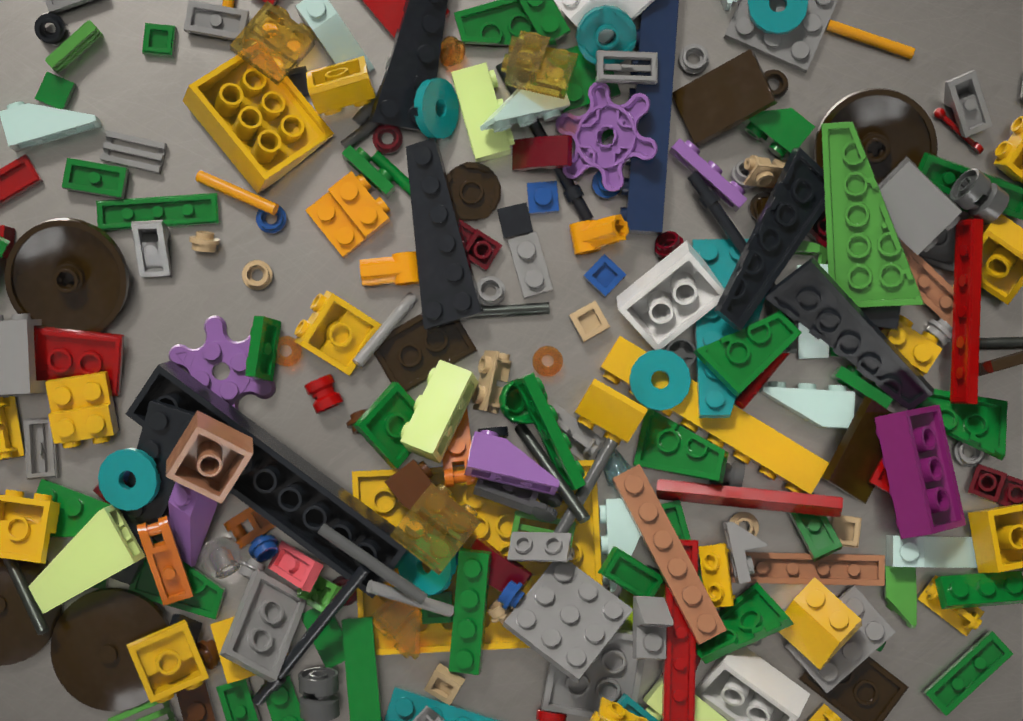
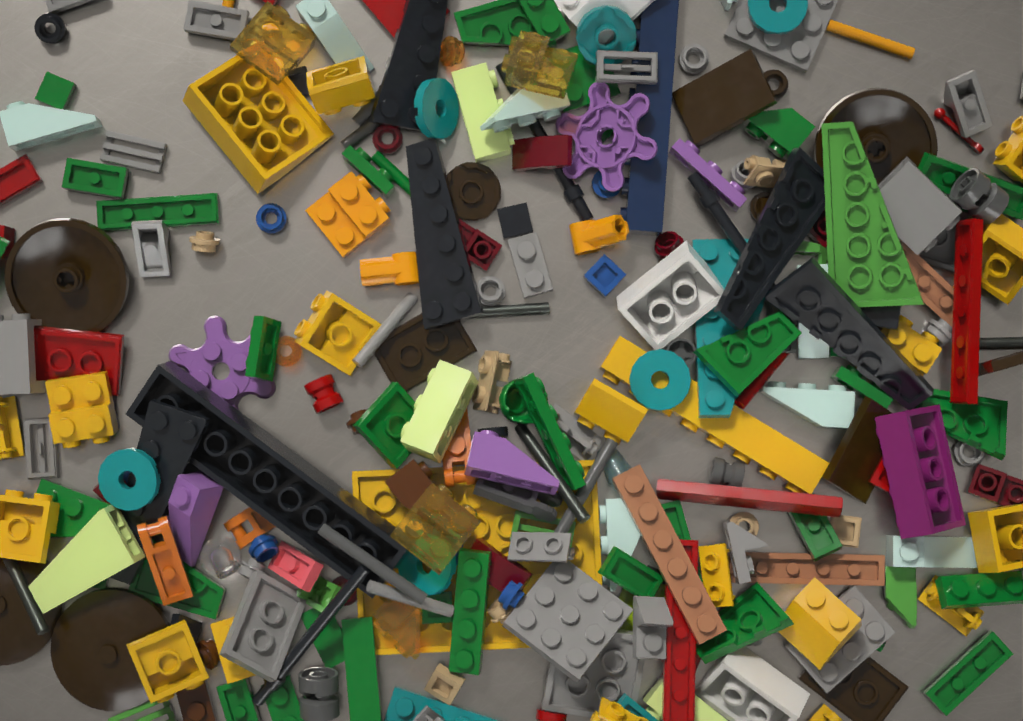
(73, 47): bright green tile -> none
(159, 40): green tile -> none
(209, 457): nougat brick -> none
(237, 192): light orange bar -> none
(250, 268): tan plate -> none
(538, 365): clear orange plate -> none
(543, 197): blue plate -> none
(589, 321): tan plate -> none
(676, 450): green wing -> none

